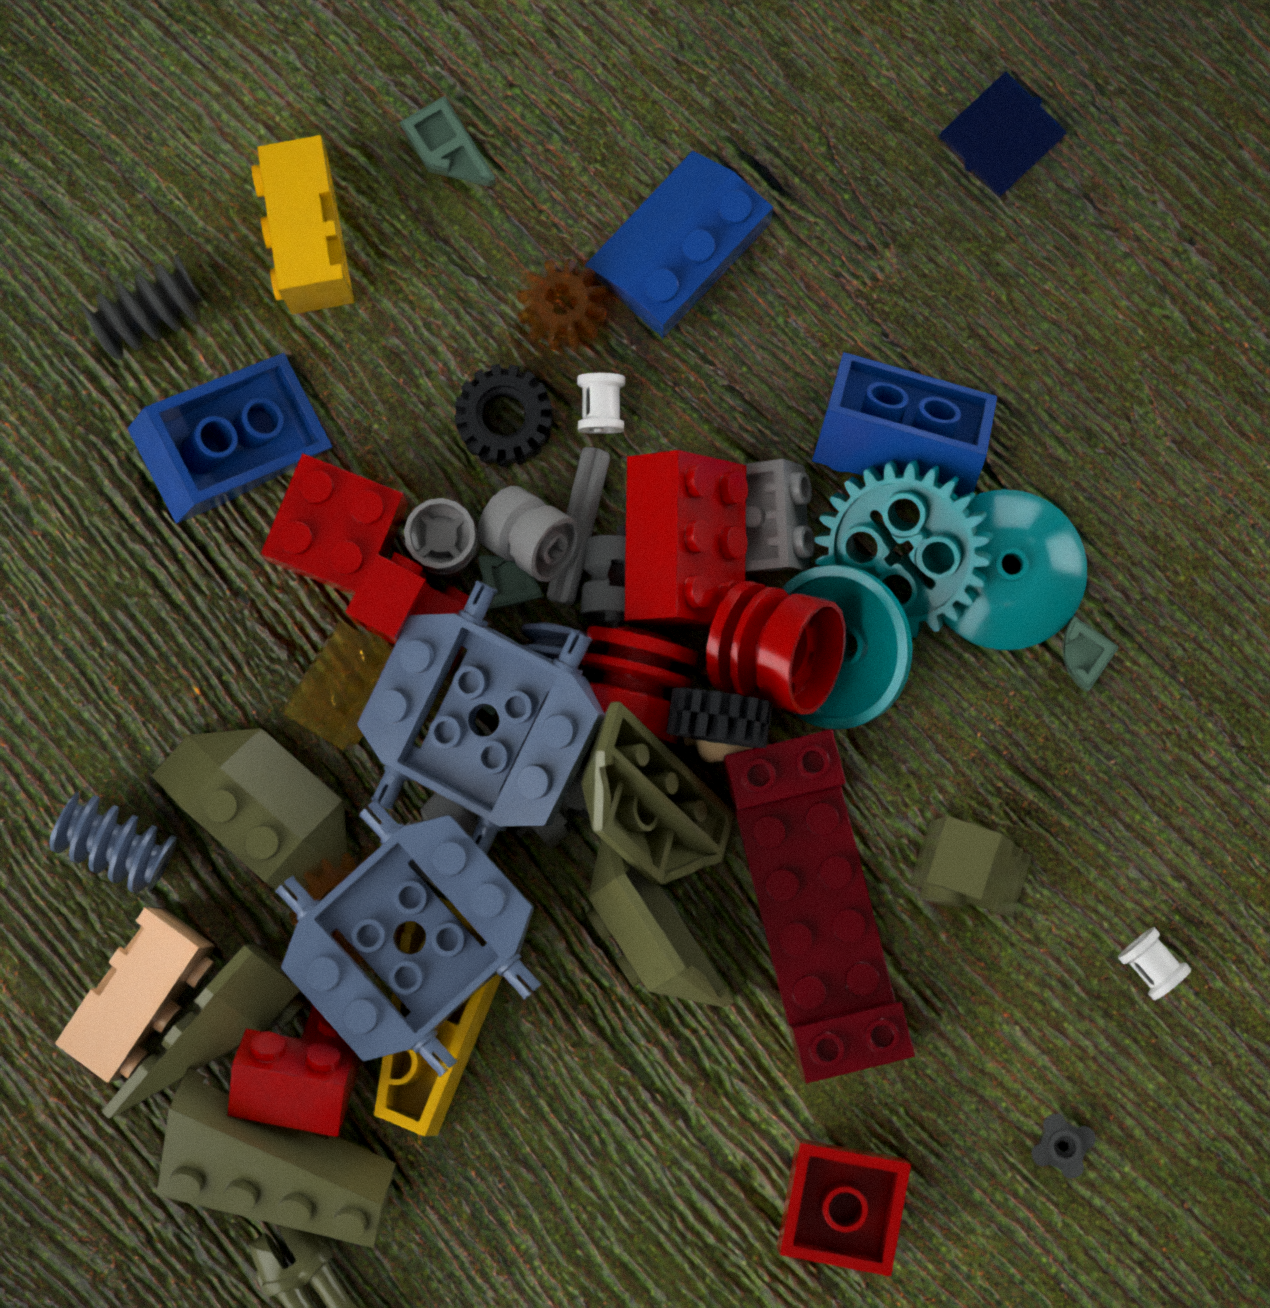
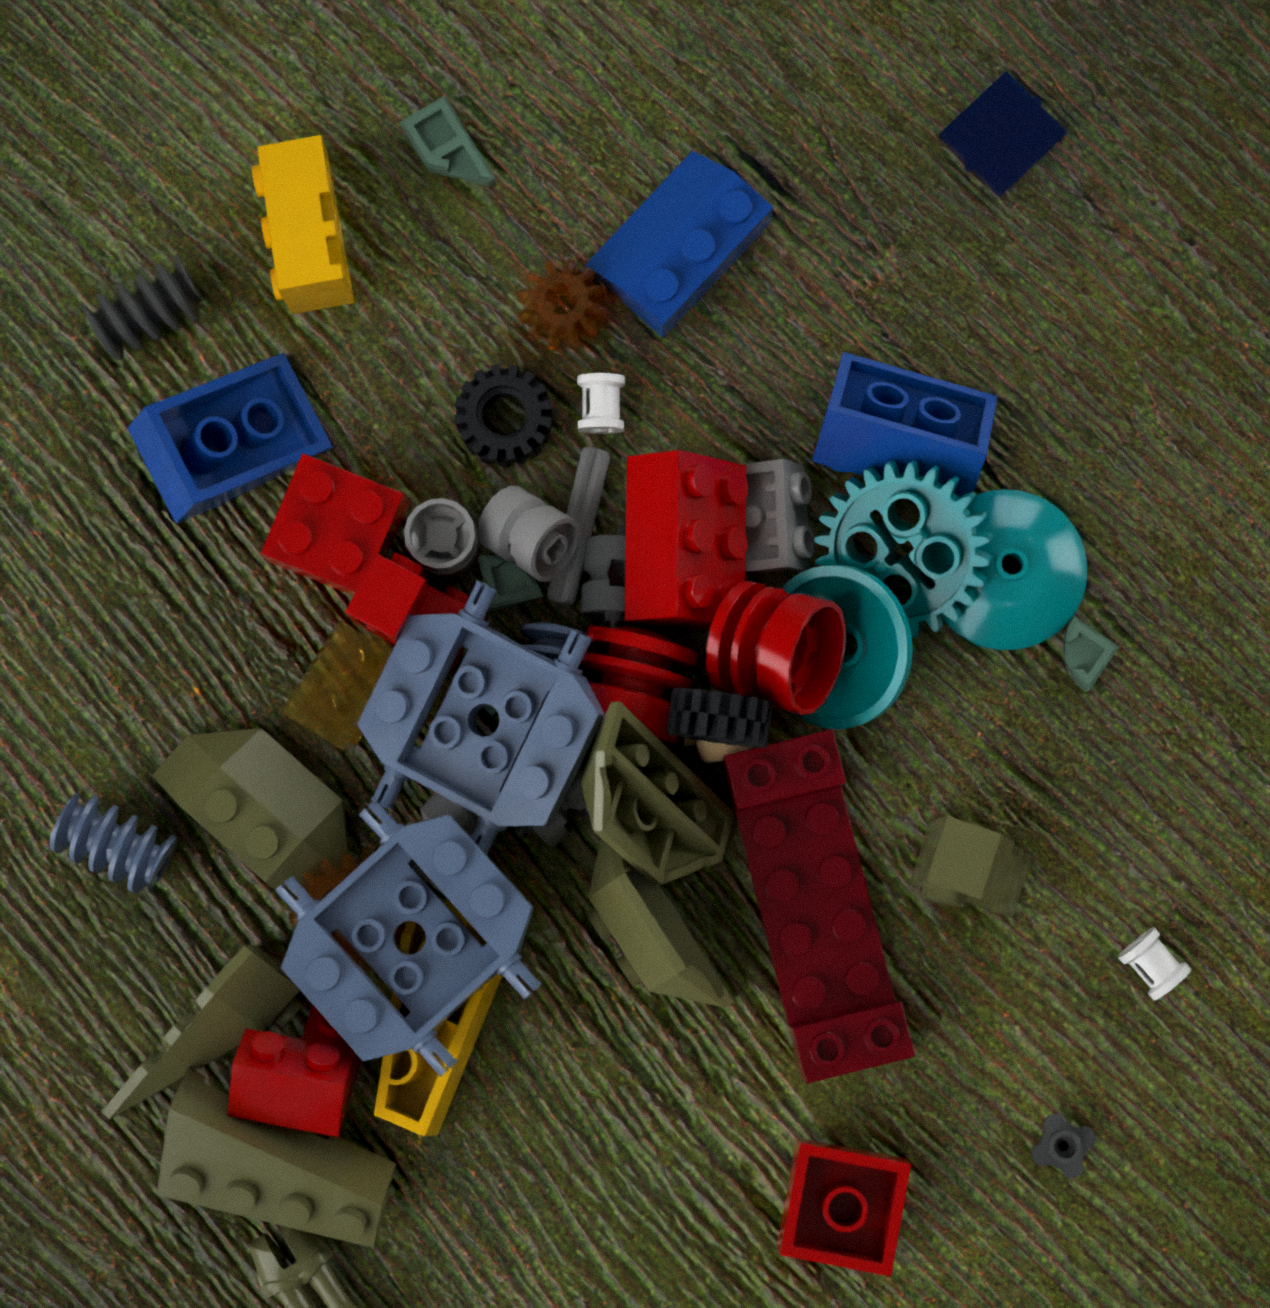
(137, 995): light nougat wedge -> none

